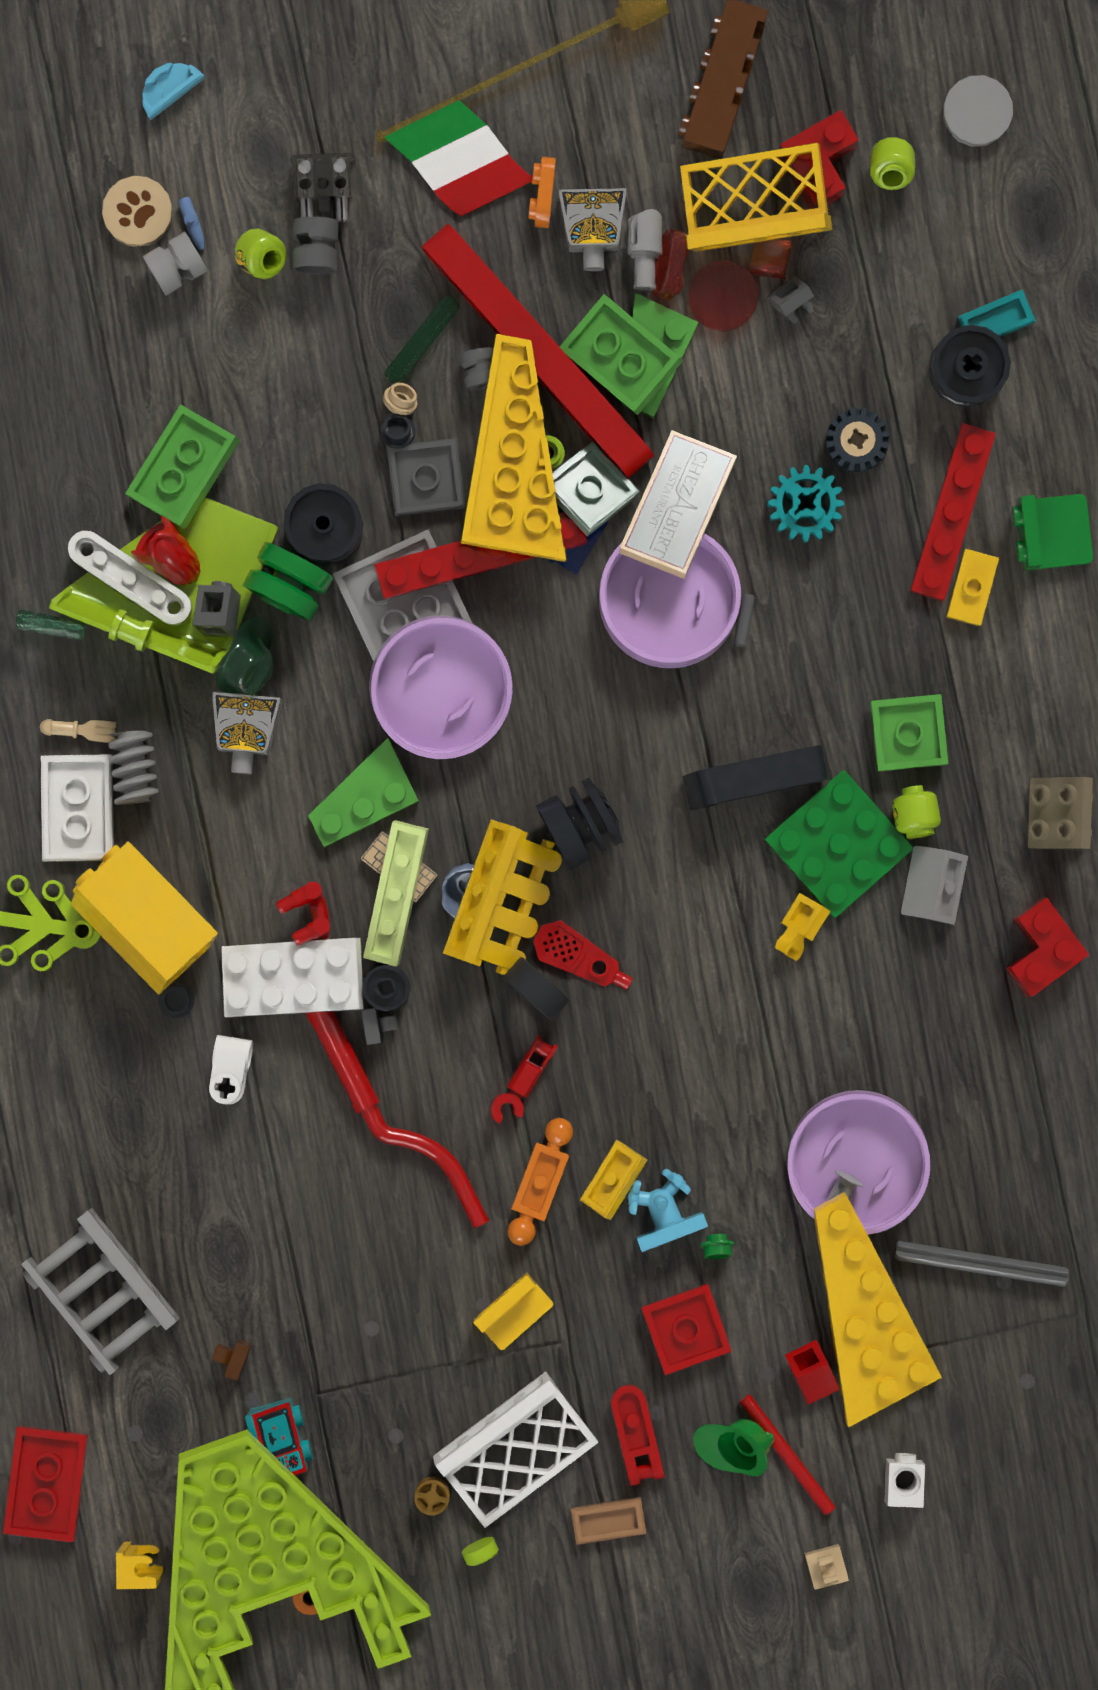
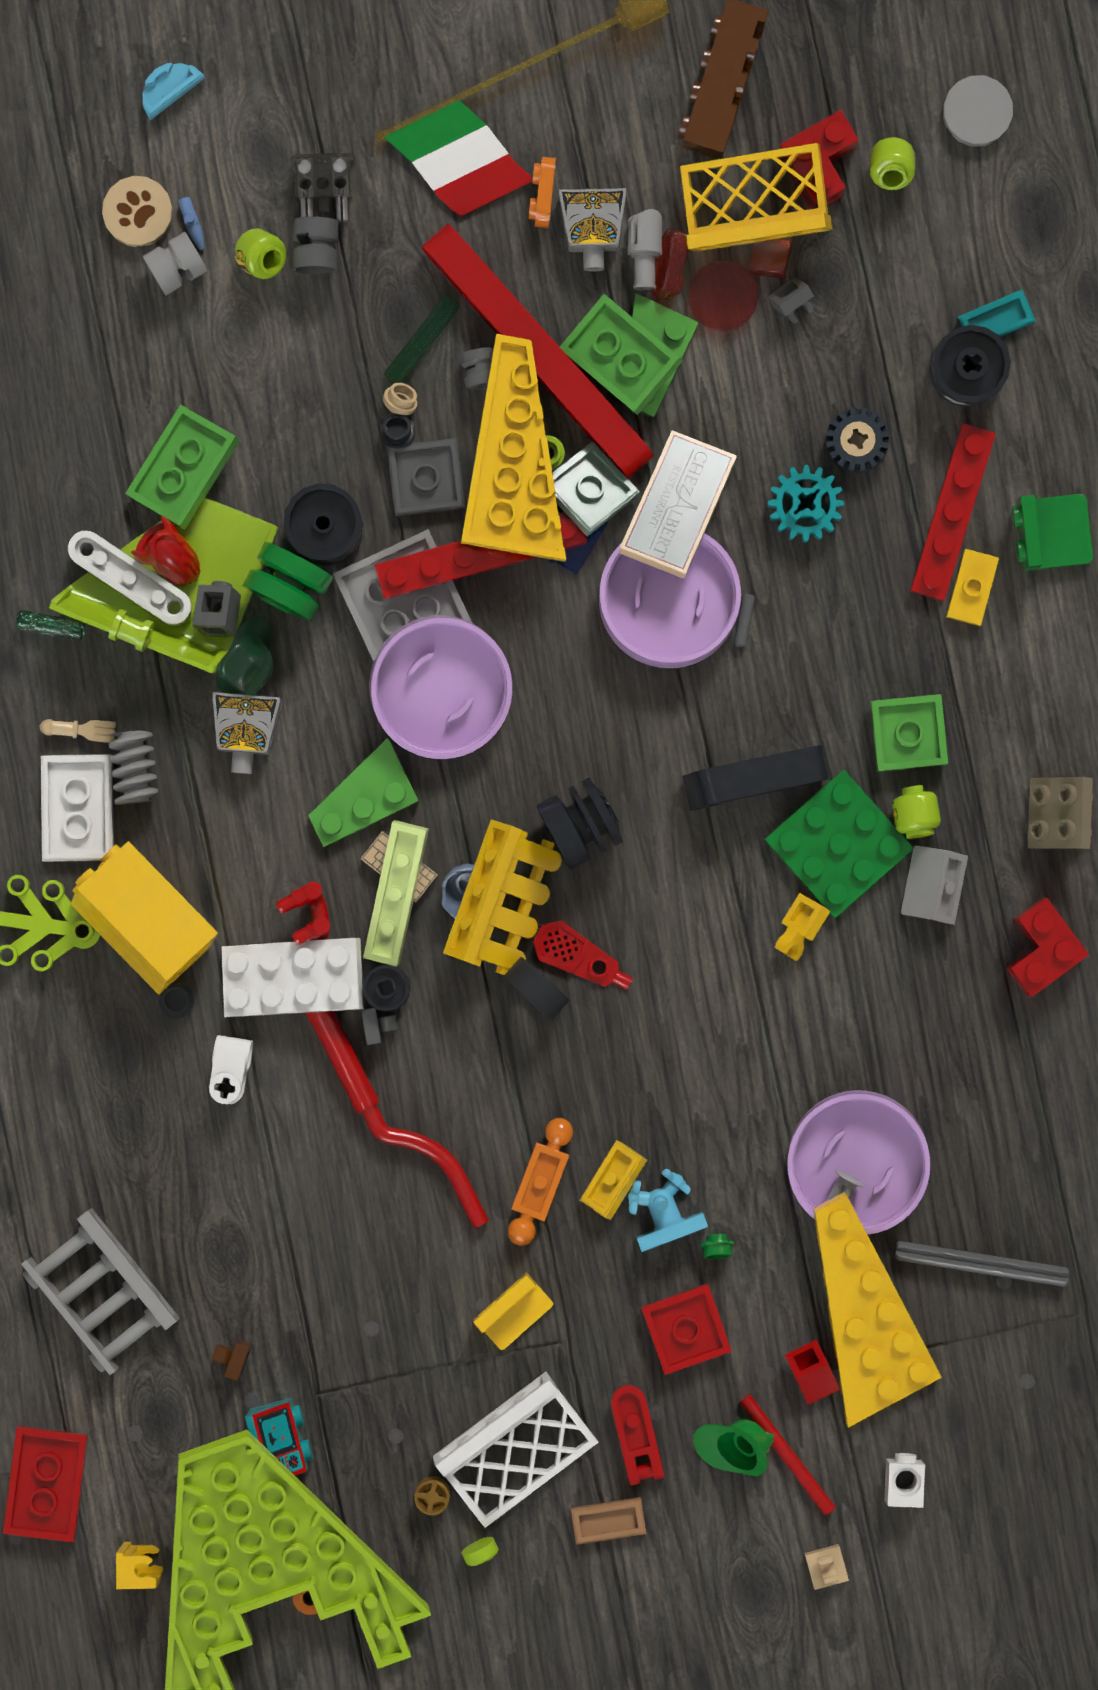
(522, 1080): red piece -> none

